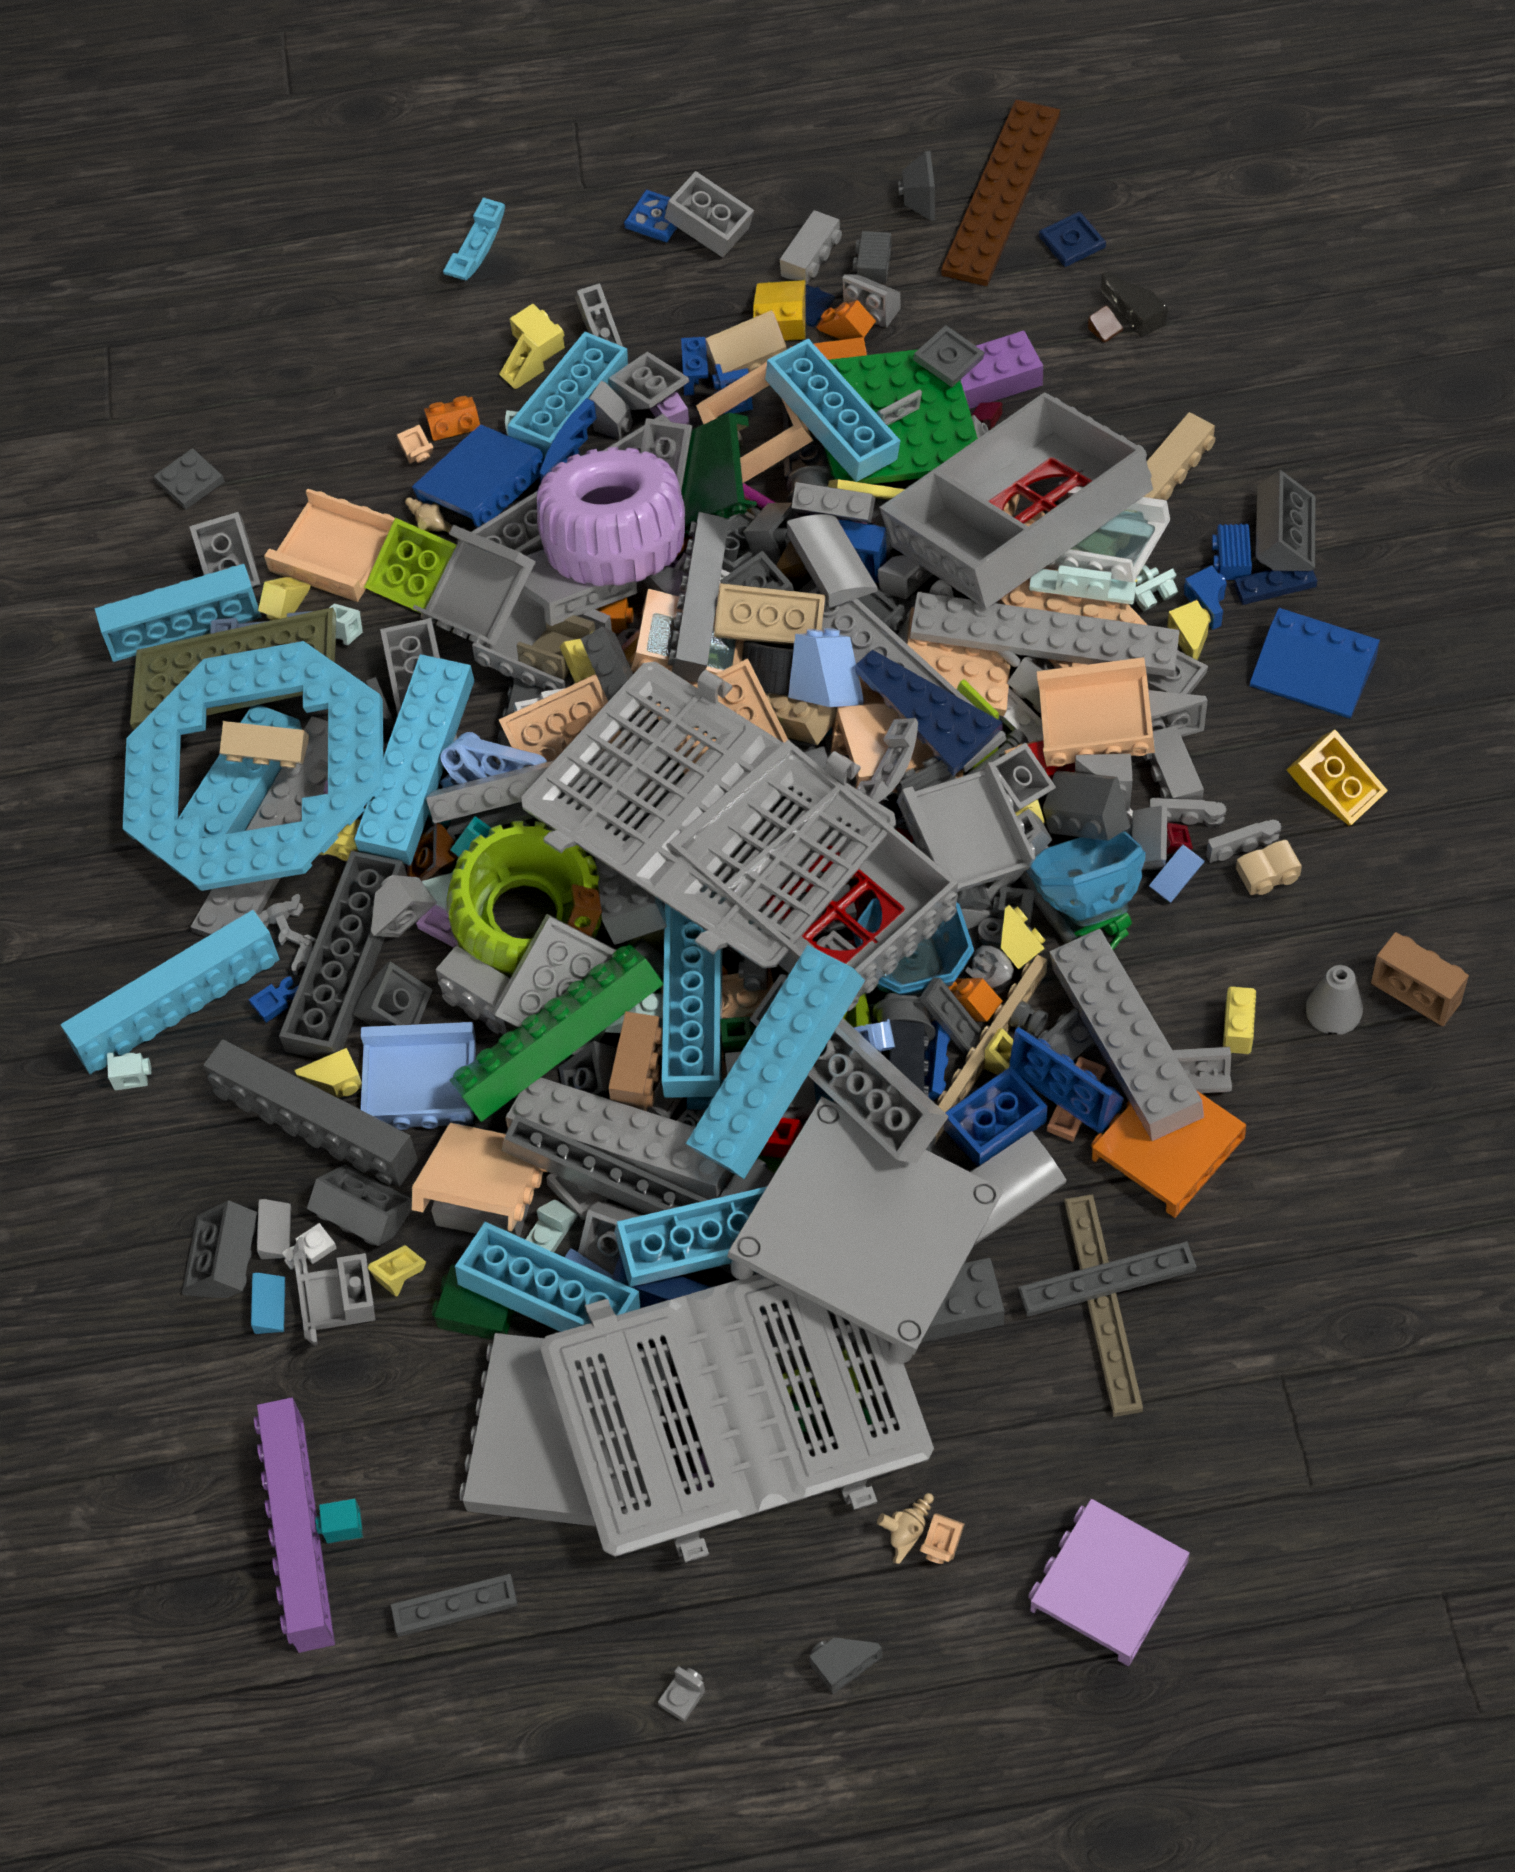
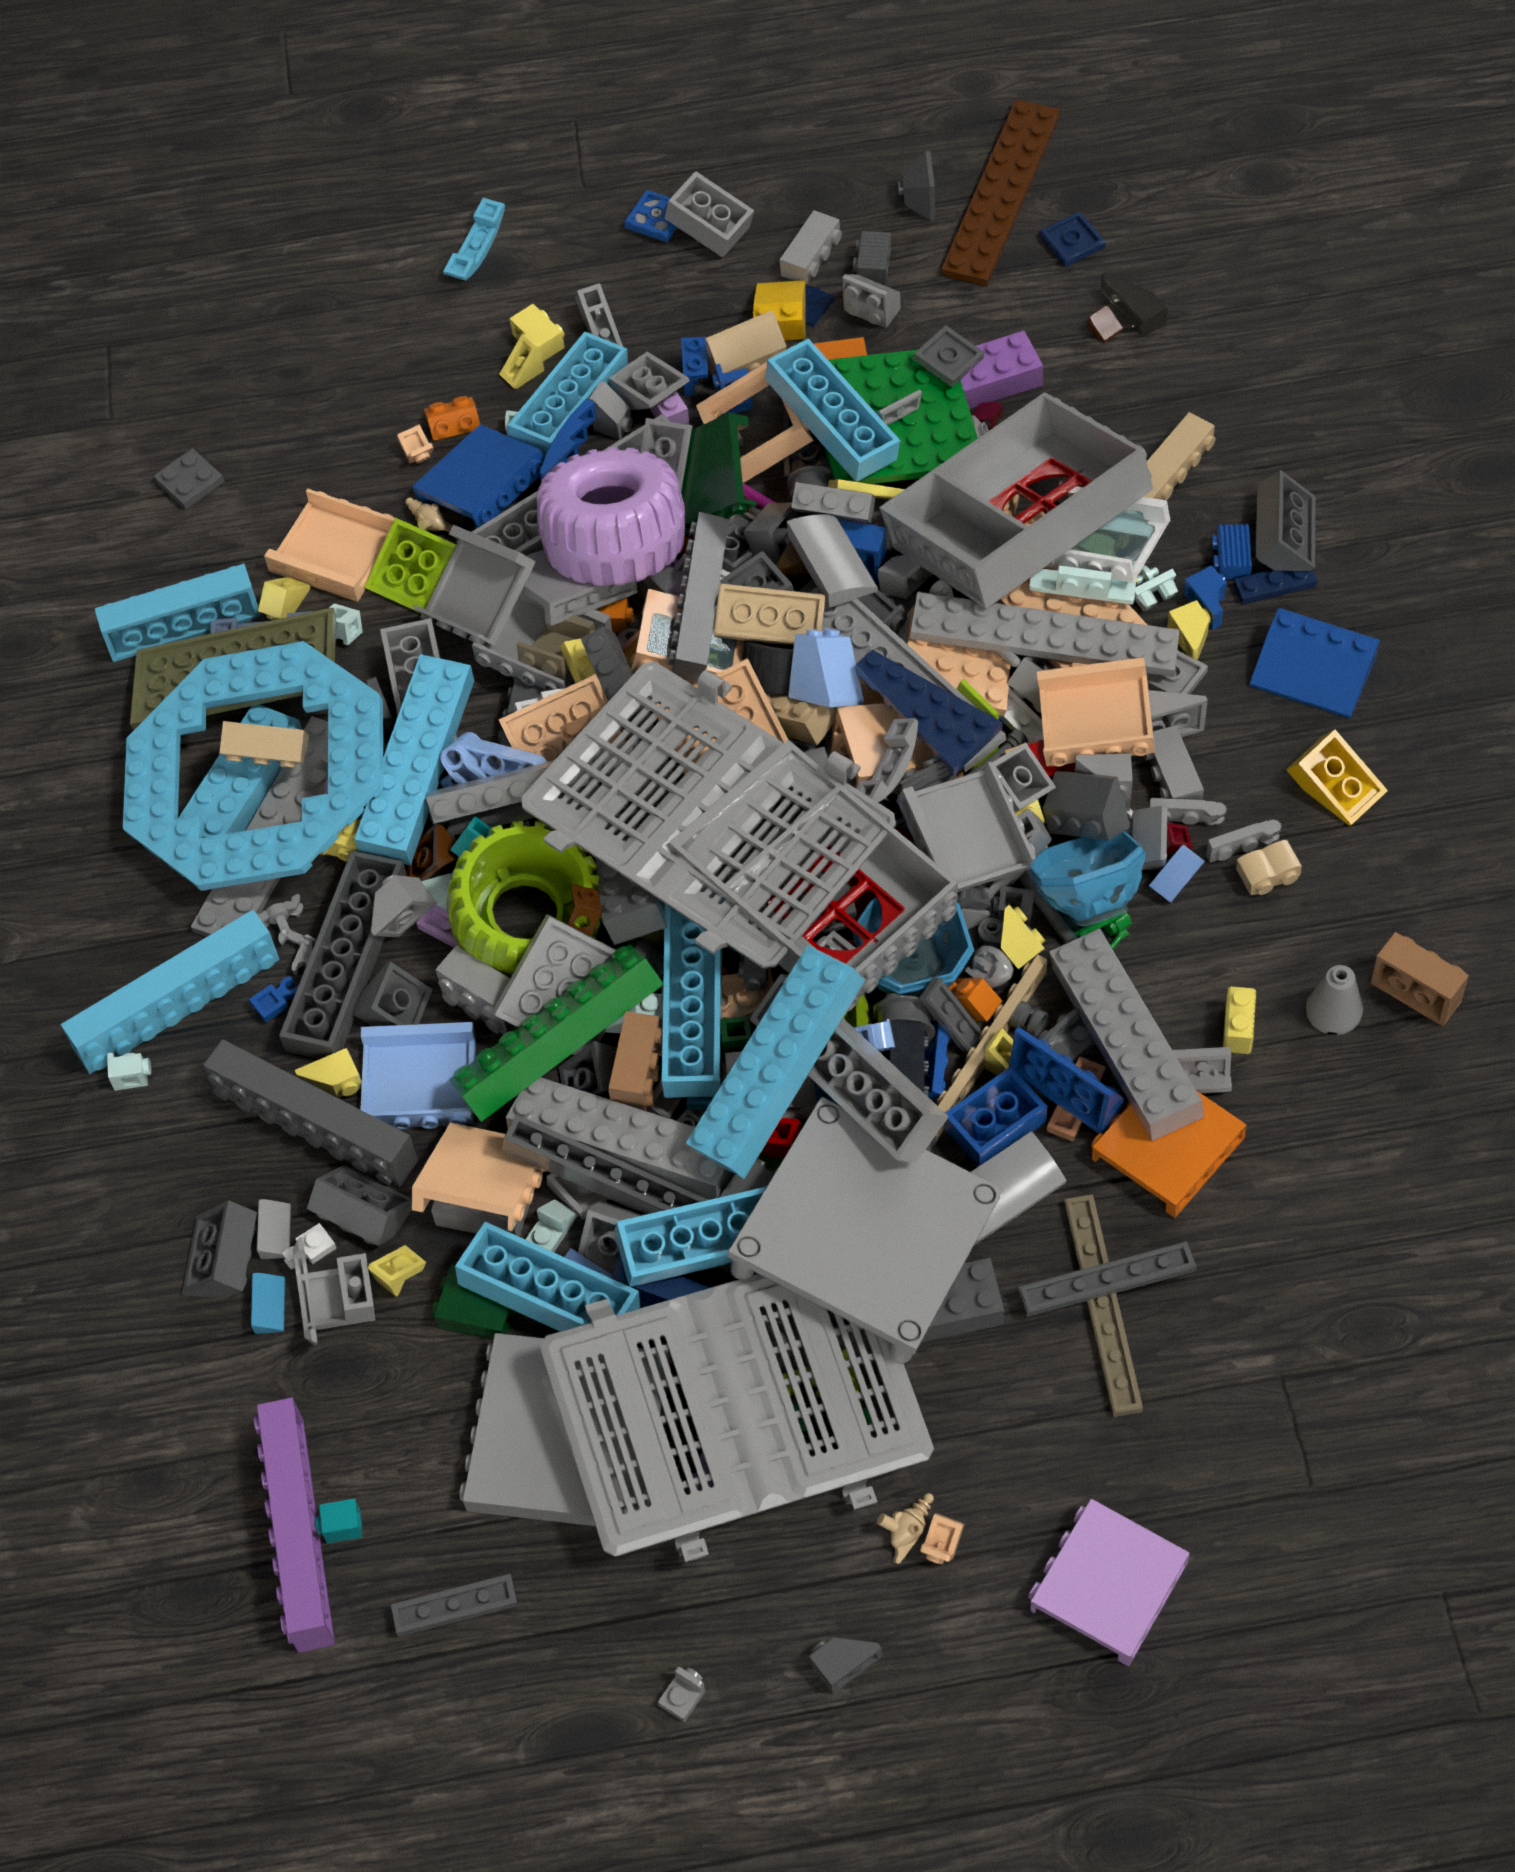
(223, 545): light grey slope -> none
(846, 321): orange slope -> none

